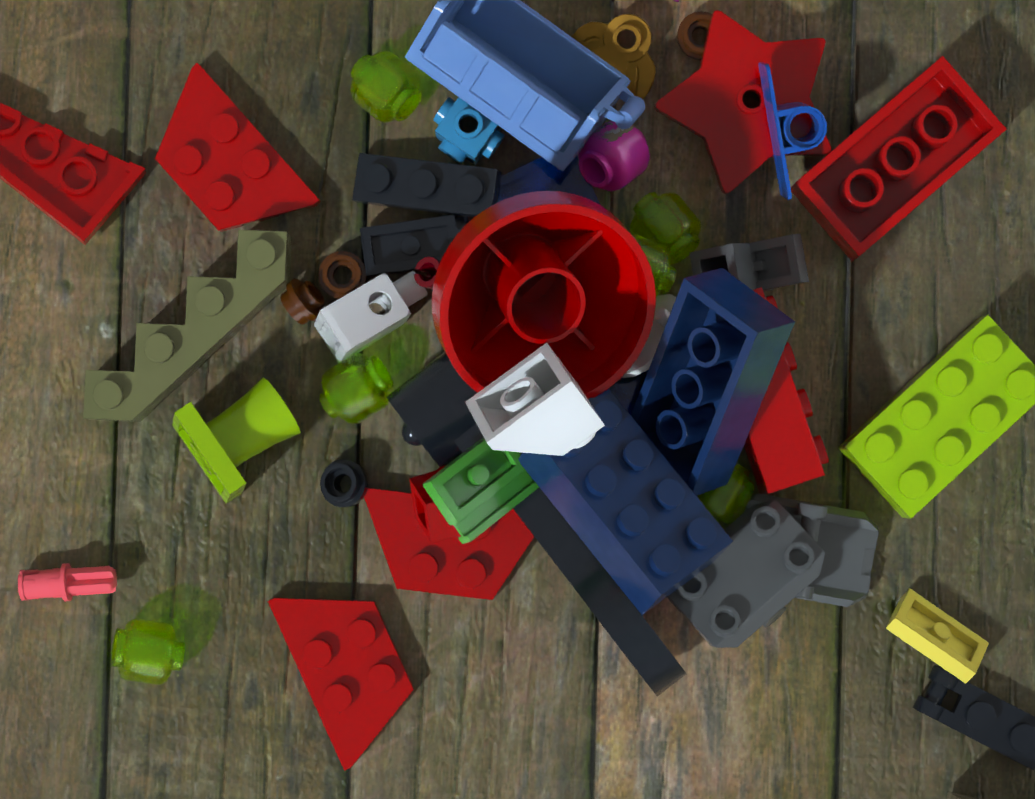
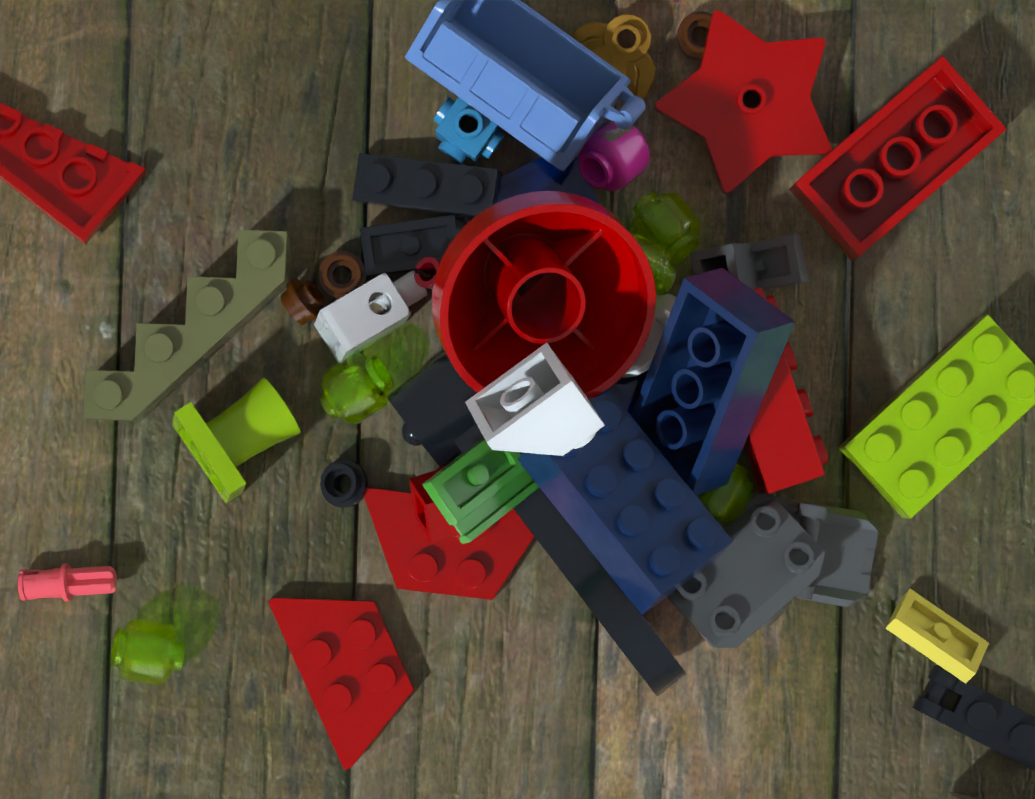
(226, 160): red wing -> none
(385, 86): clear neon green head -> none
(779, 122): blue piece -> none

